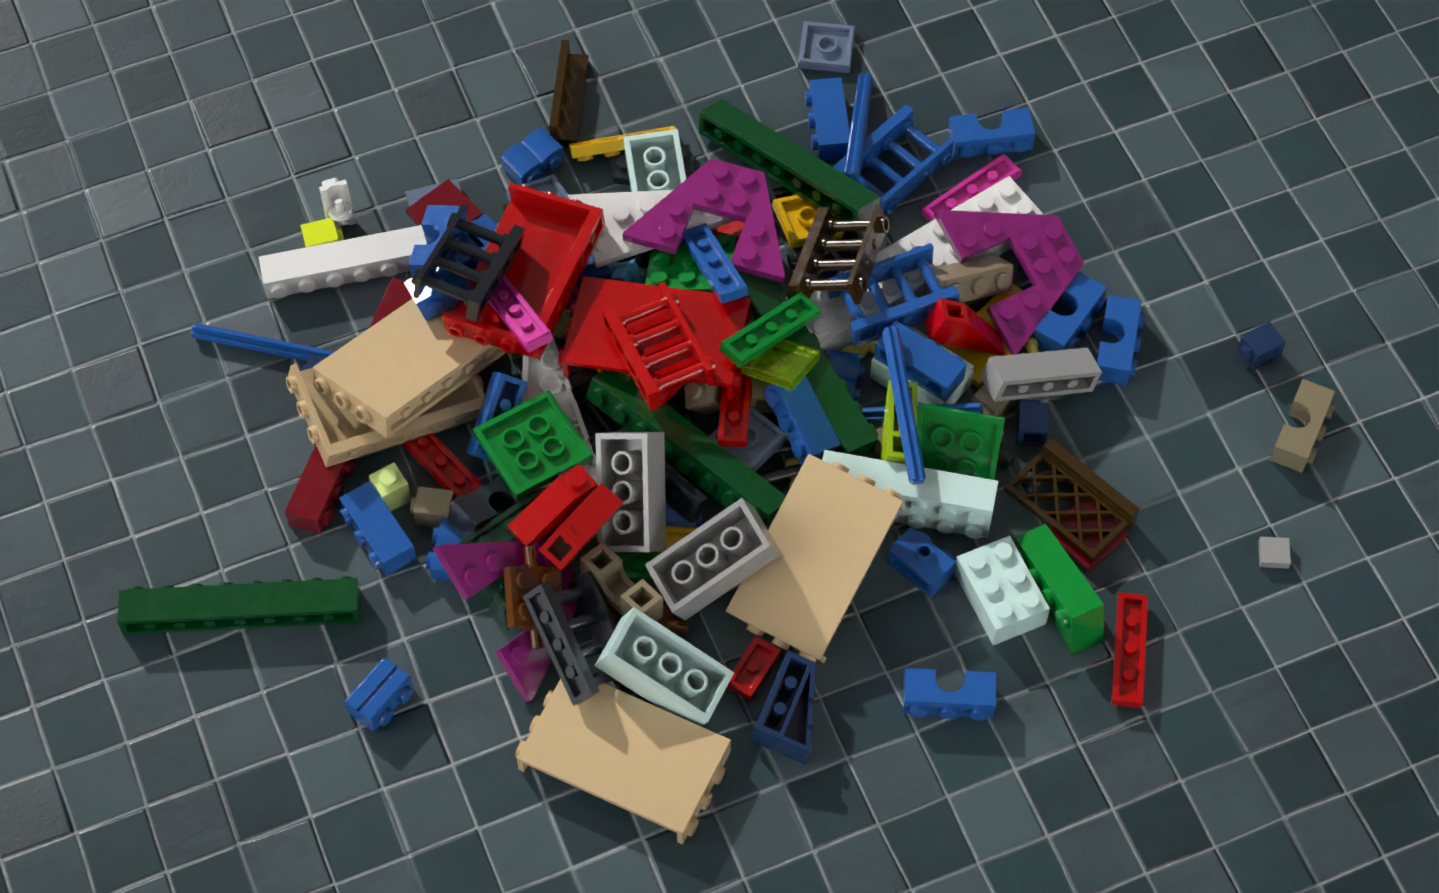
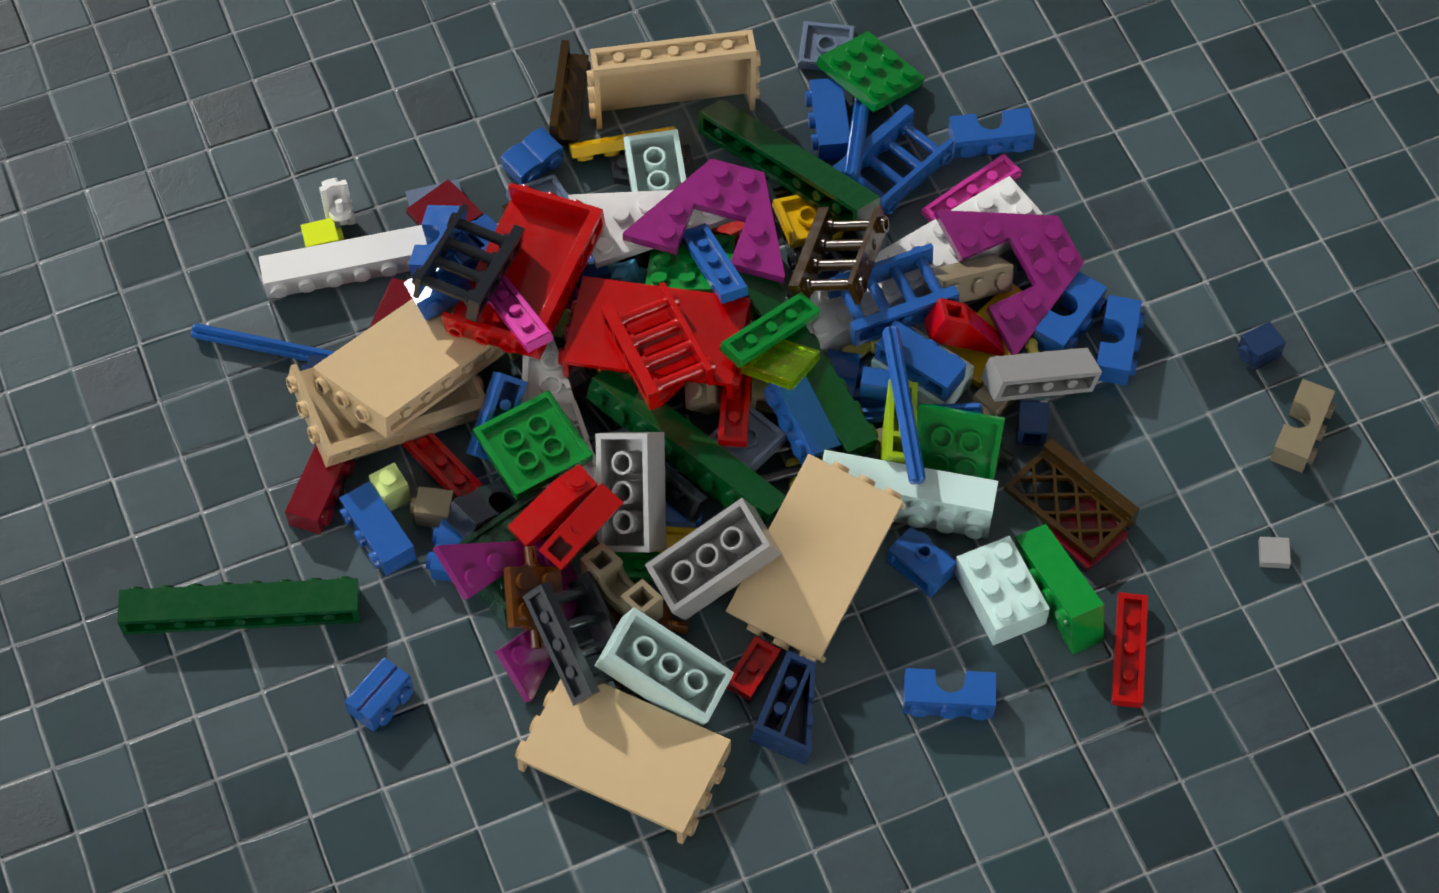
(673, 72): none -> tan panel
(870, 71): none -> green plate
(873, 387): none -> blue brick

